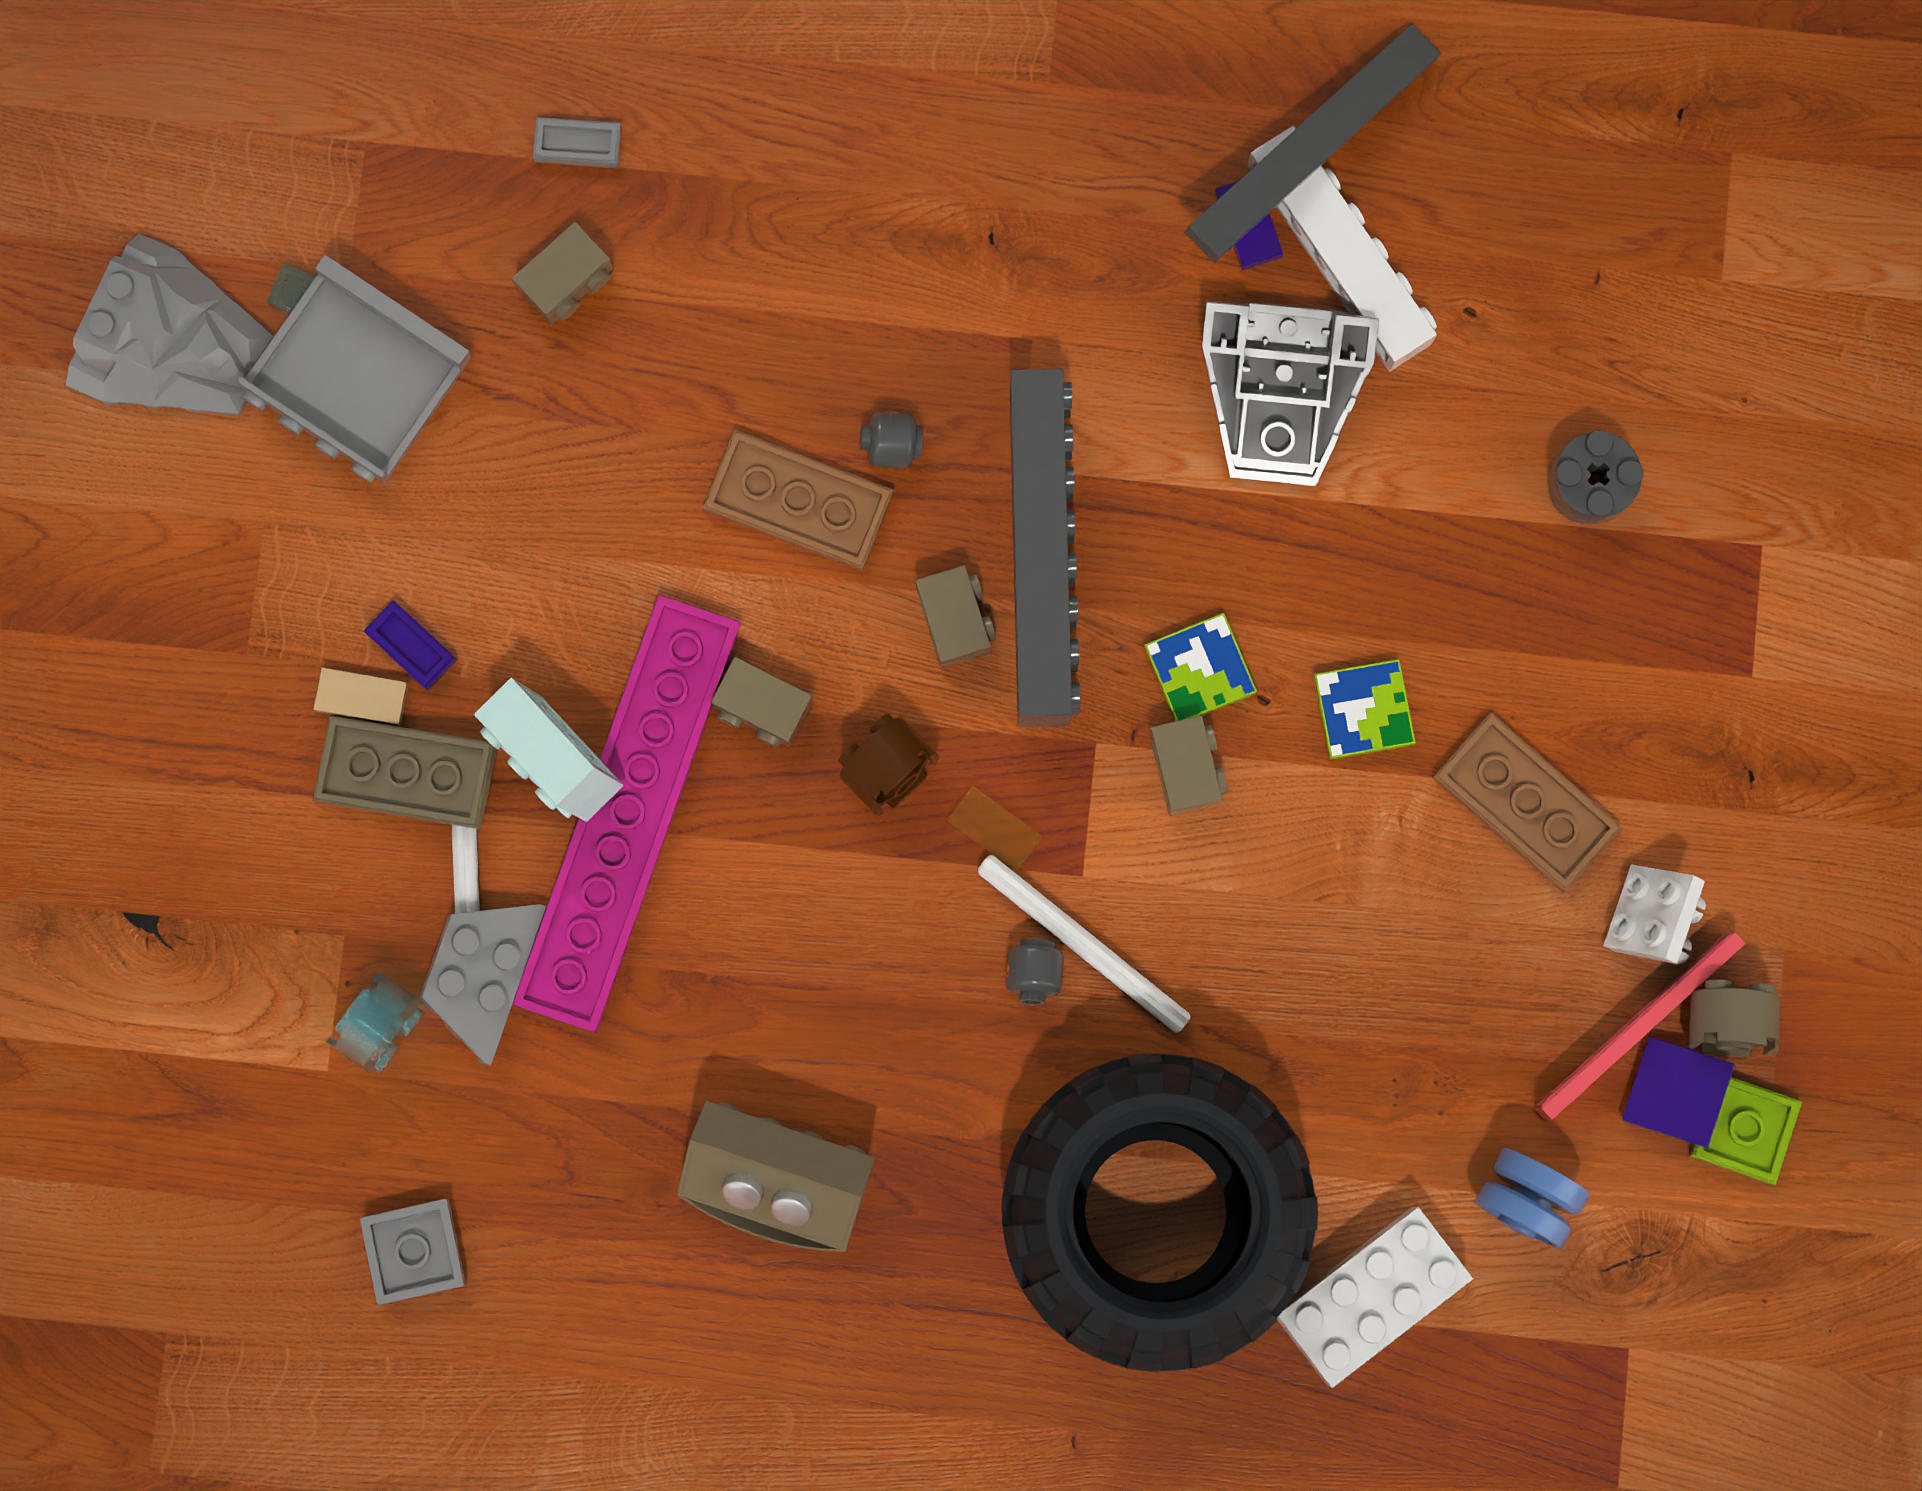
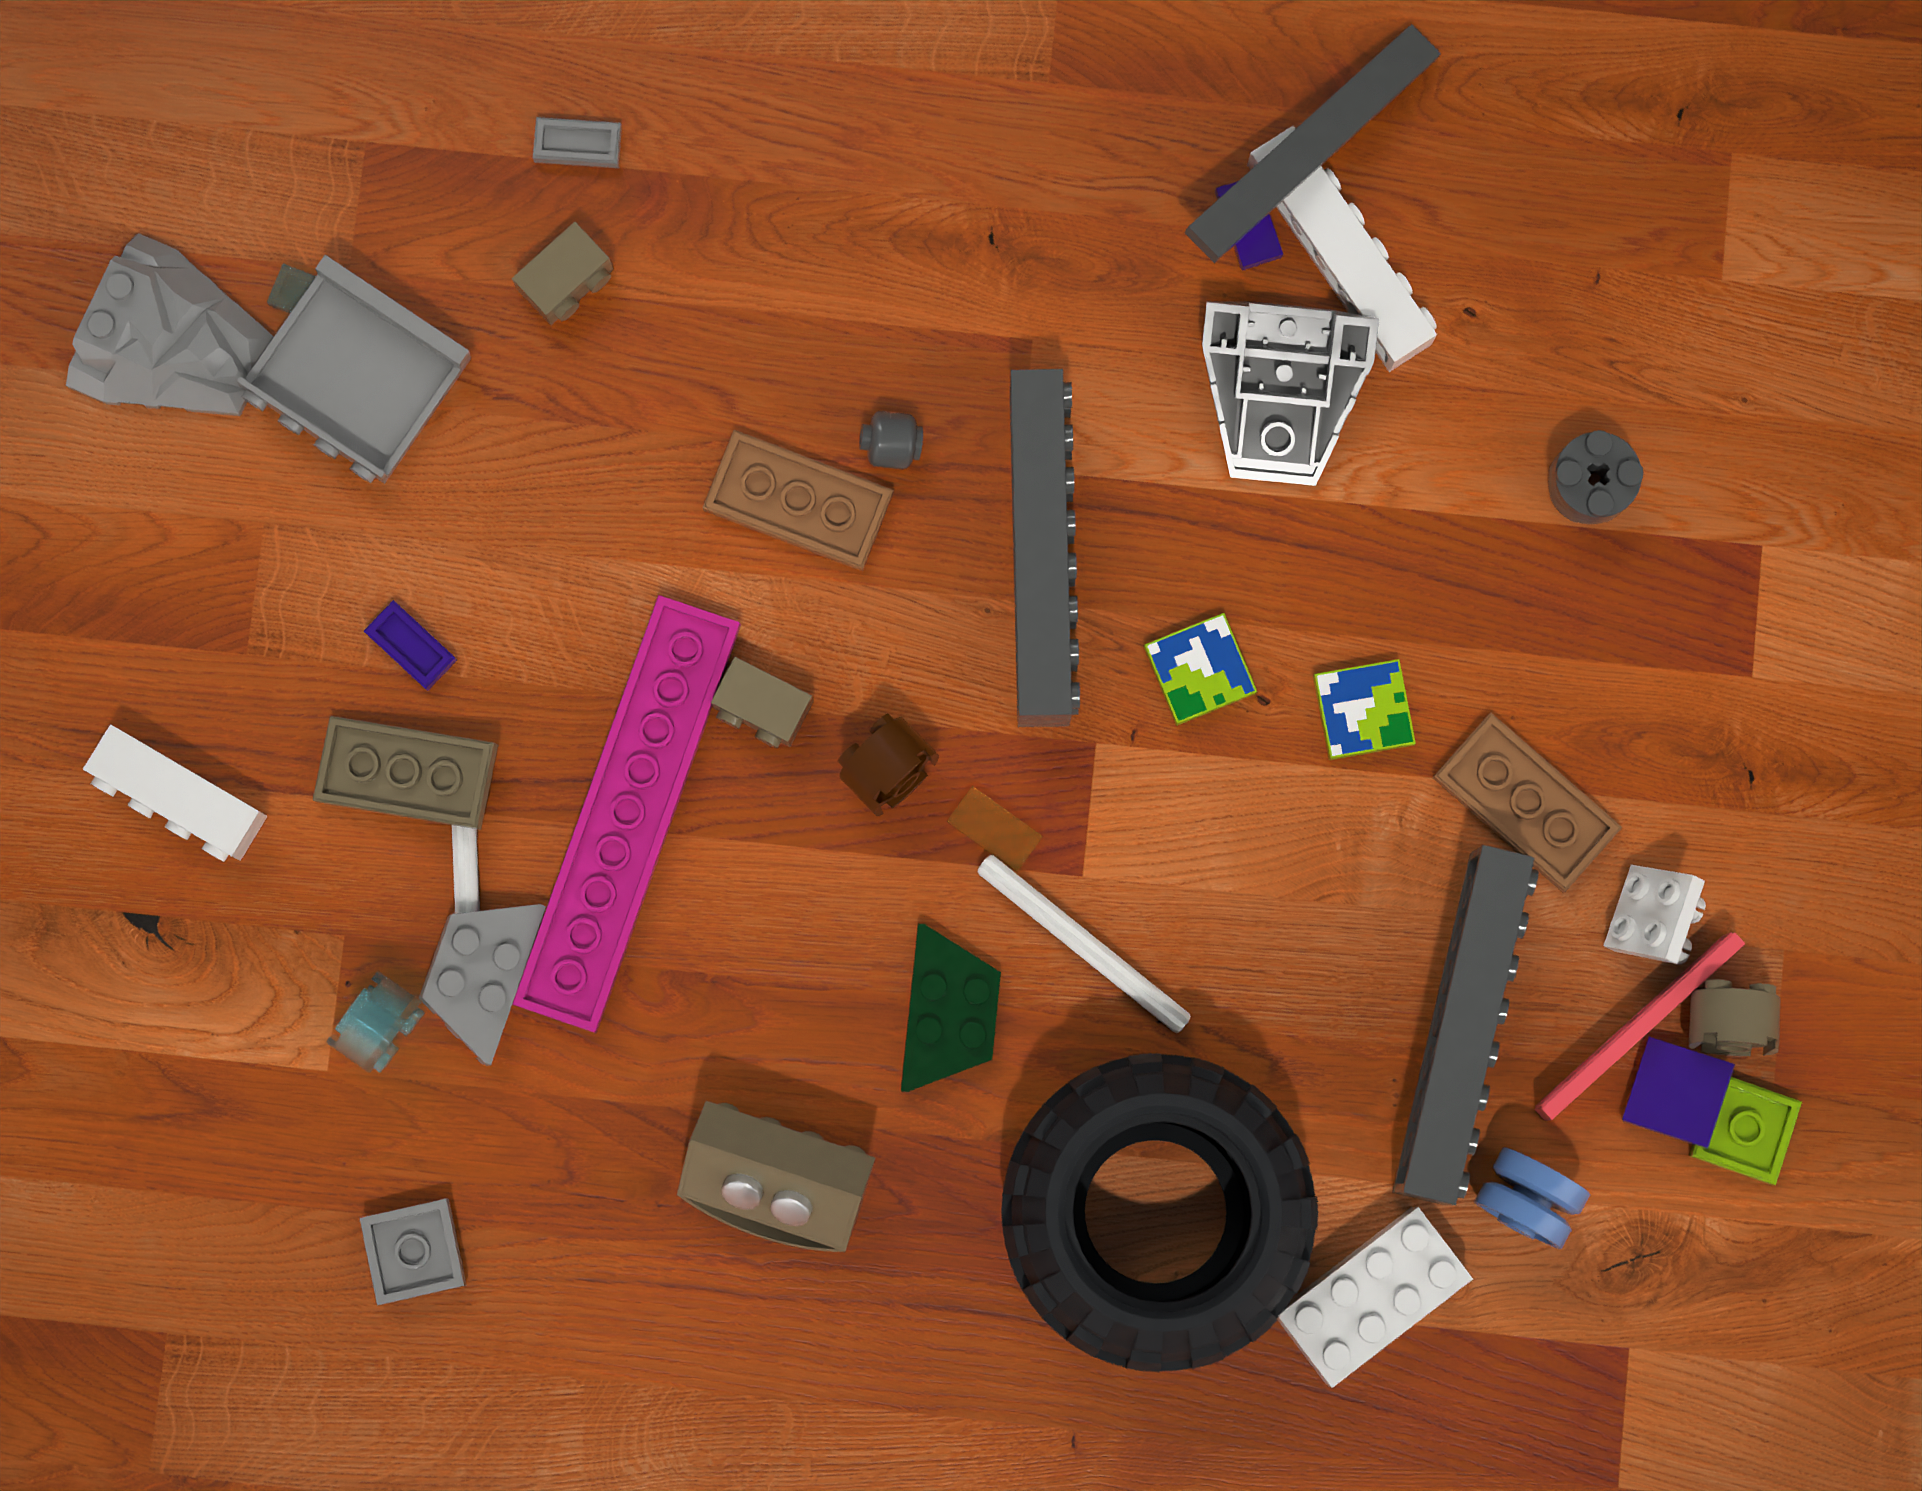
(174, 793): none -> white brick
(361, 697): tan tile -> none
(546, 751): light aqua brick -> none
(948, 1011): none -> dark green wing
(954, 616): dark tan brick -> none
(1034, 971): dark grey head -> none
(1187, 765): dark tan brick -> none
(1464, 1026): none -> dark grey brick

